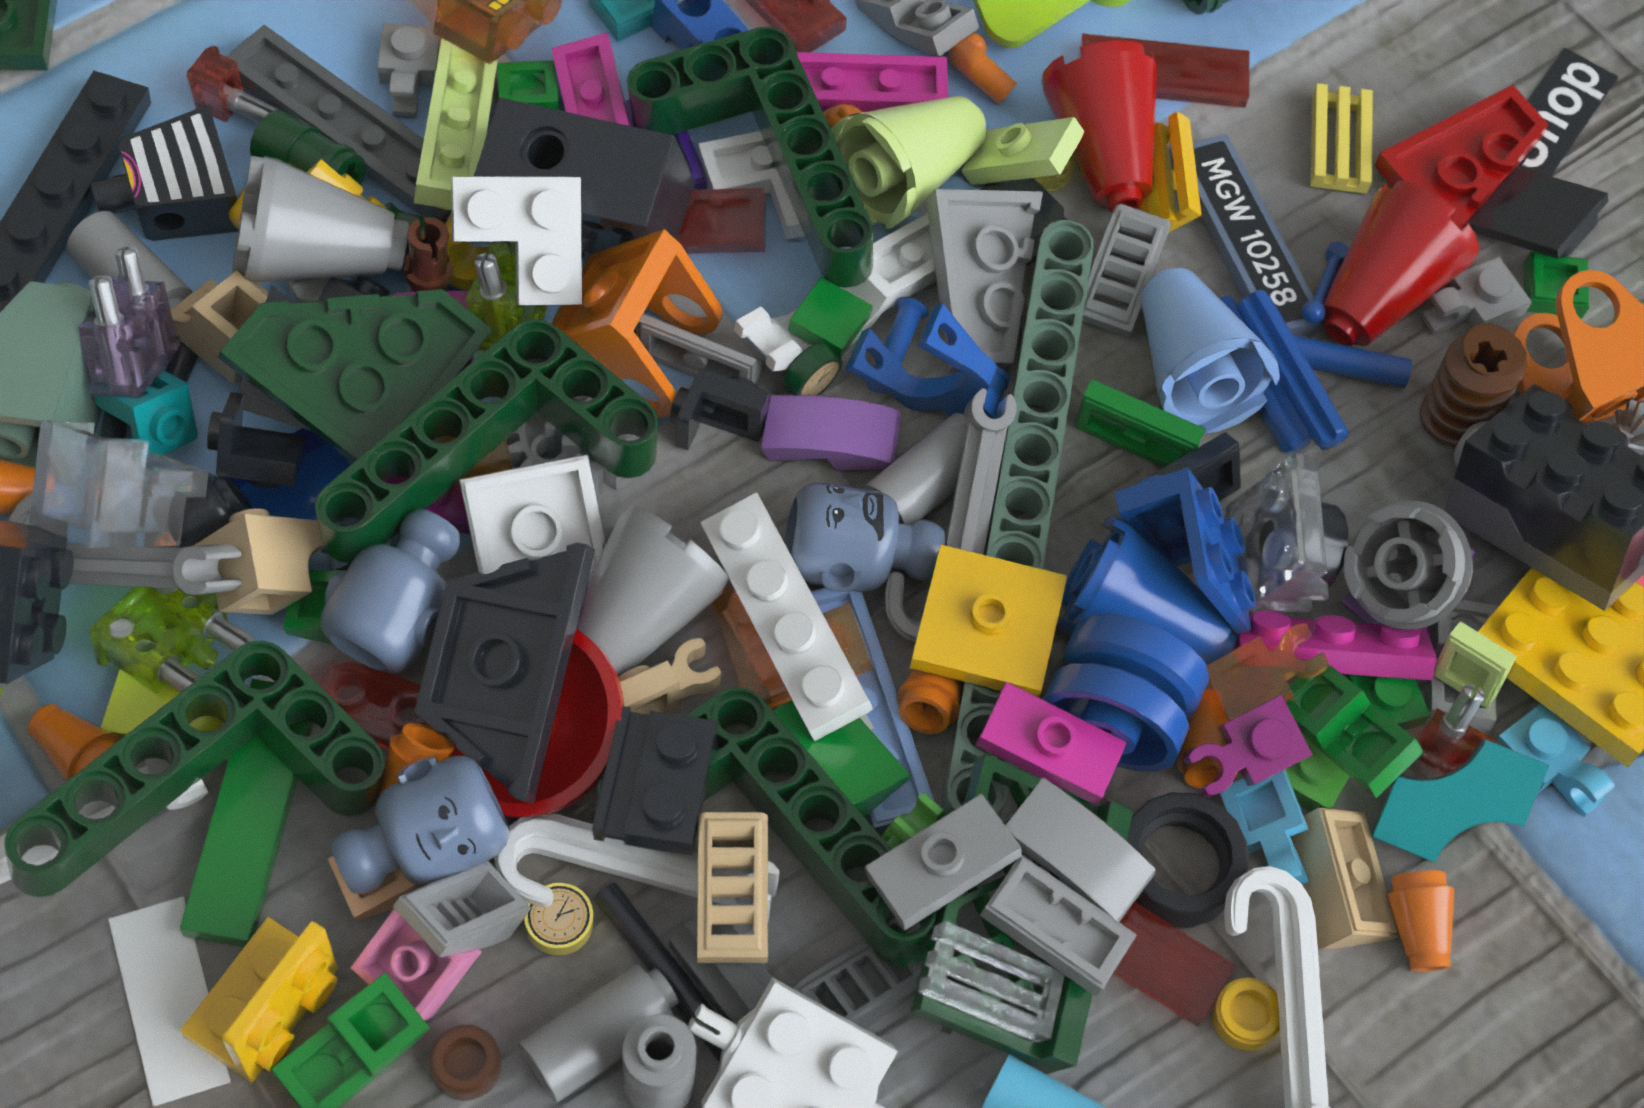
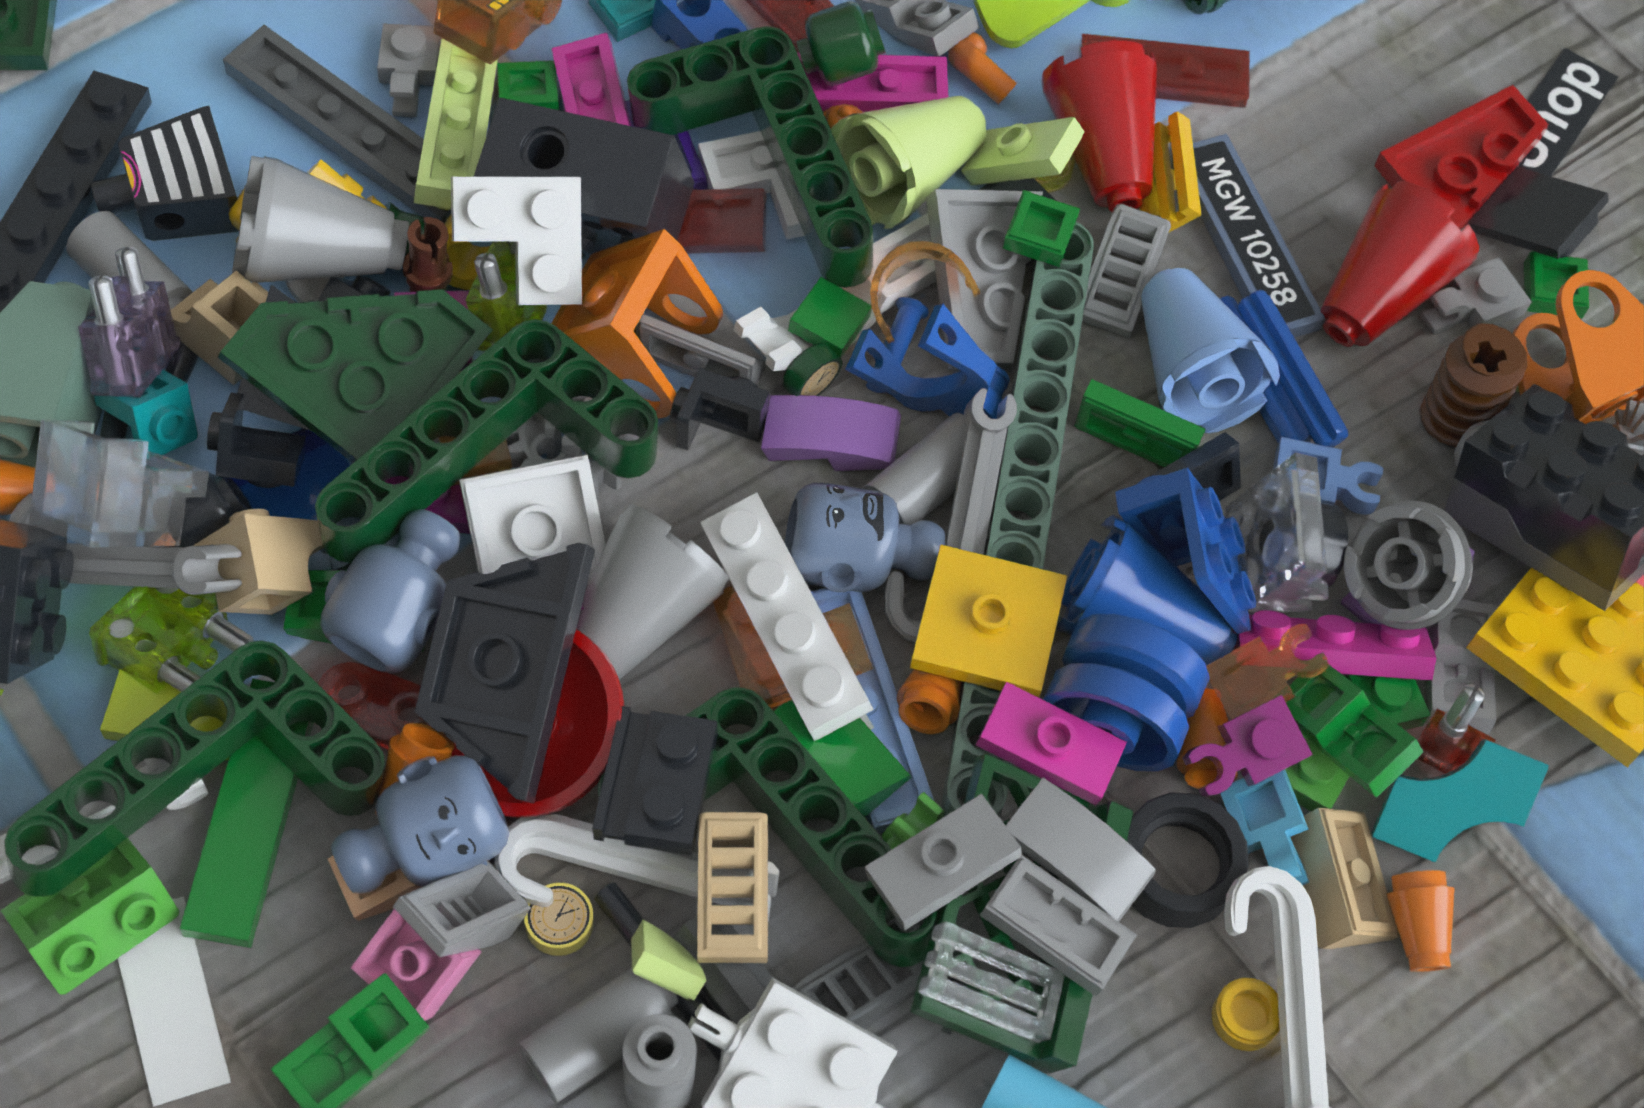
(68, 739): orange cone -> none
(93, 917): none -> bright green bracket
(217, 83): clear red piece -> none
(263, 997): yellow bracket -> none
(302, 146): dark green piece -> none
(465, 1062): reddish brown tile -> none
(665, 685): tan plate -> none
(665, 962): none -> yellowish green tile
(841, 43): none -> dark green head
(905, 254): none -> clear orange helmet
(1041, 228): none -> green tile
(1172, 965): clear red tile -> none
(1314, 310): blue hinge -> none
(1336, 480): none -> medium blue plate
(1343, 103): light yellow tile -> none
(1356, 362): blue piece -> none
(1475, 661): yellowish green tile -> none
(1554, 742): medium azure plate -> none

